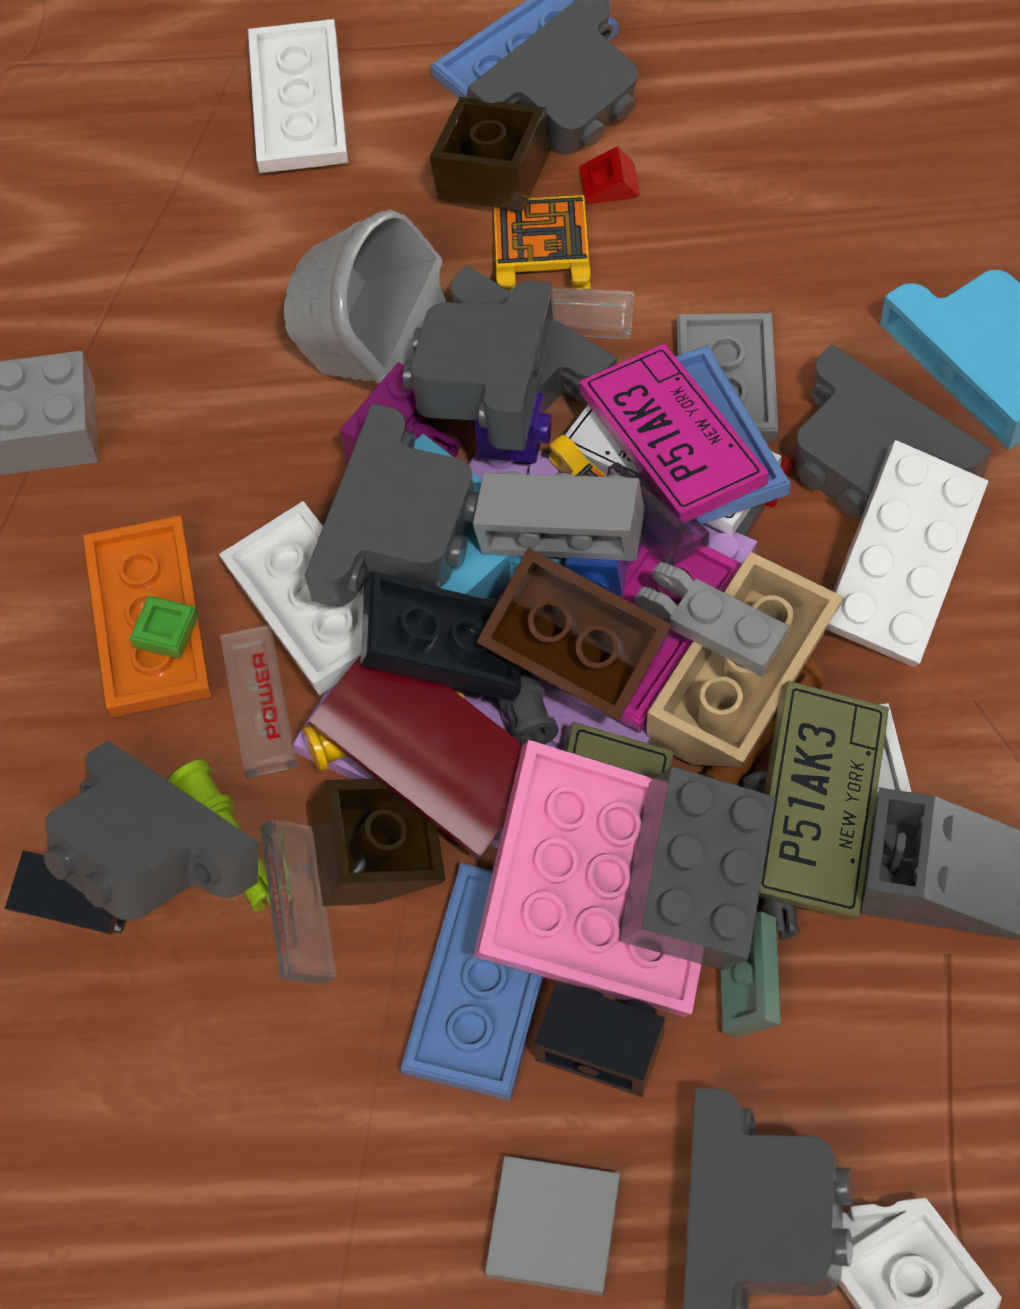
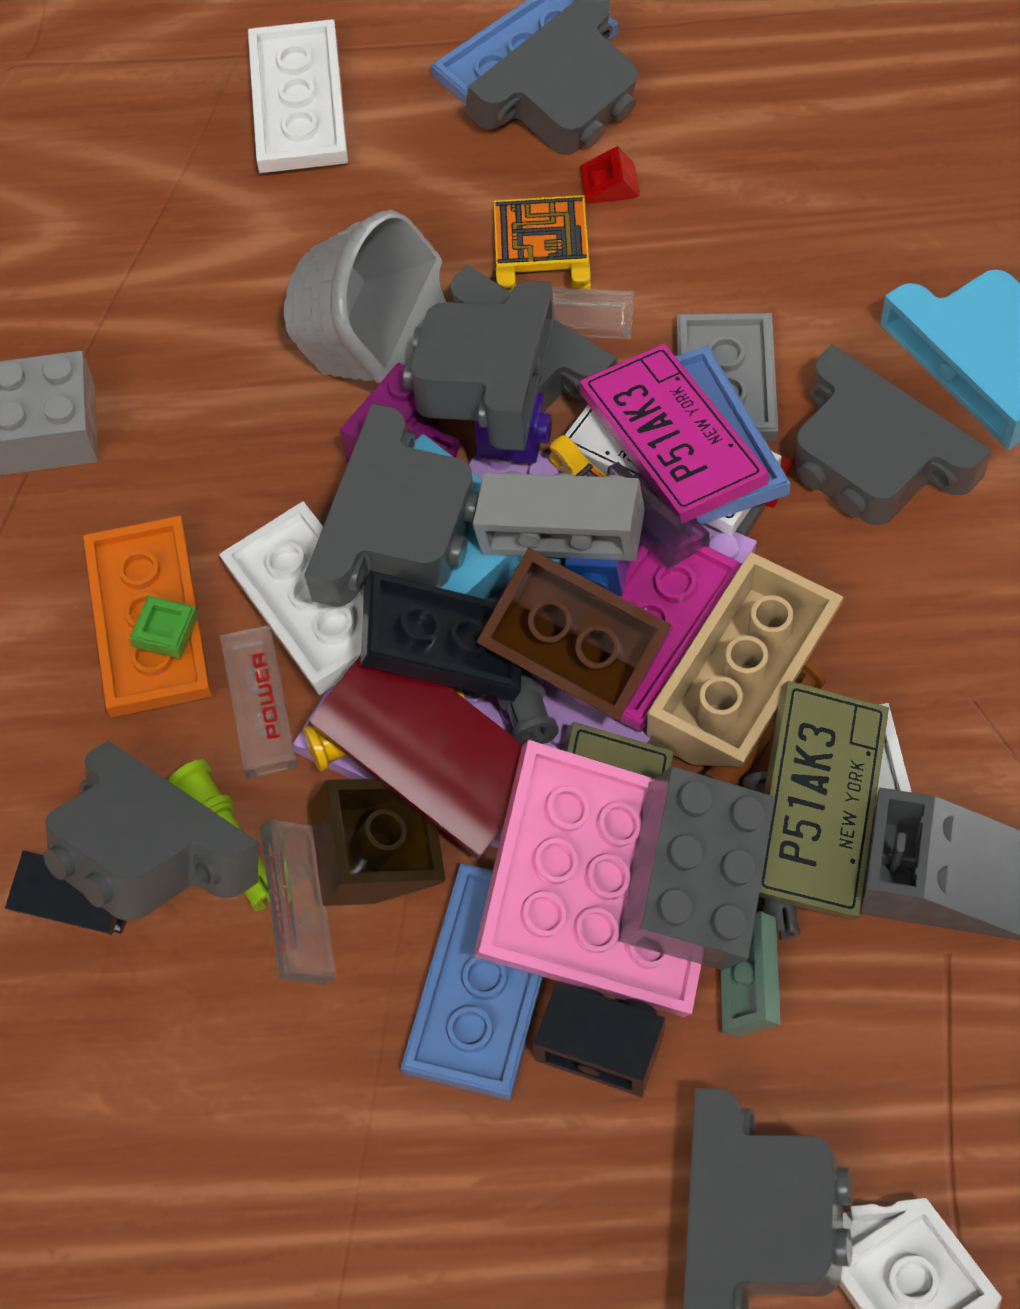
(491, 153): dark brown brick -> none
(553, 1226): light grey tile -> none
(714, 619): light grey hinge -> none
(905, 553): white plate -> none

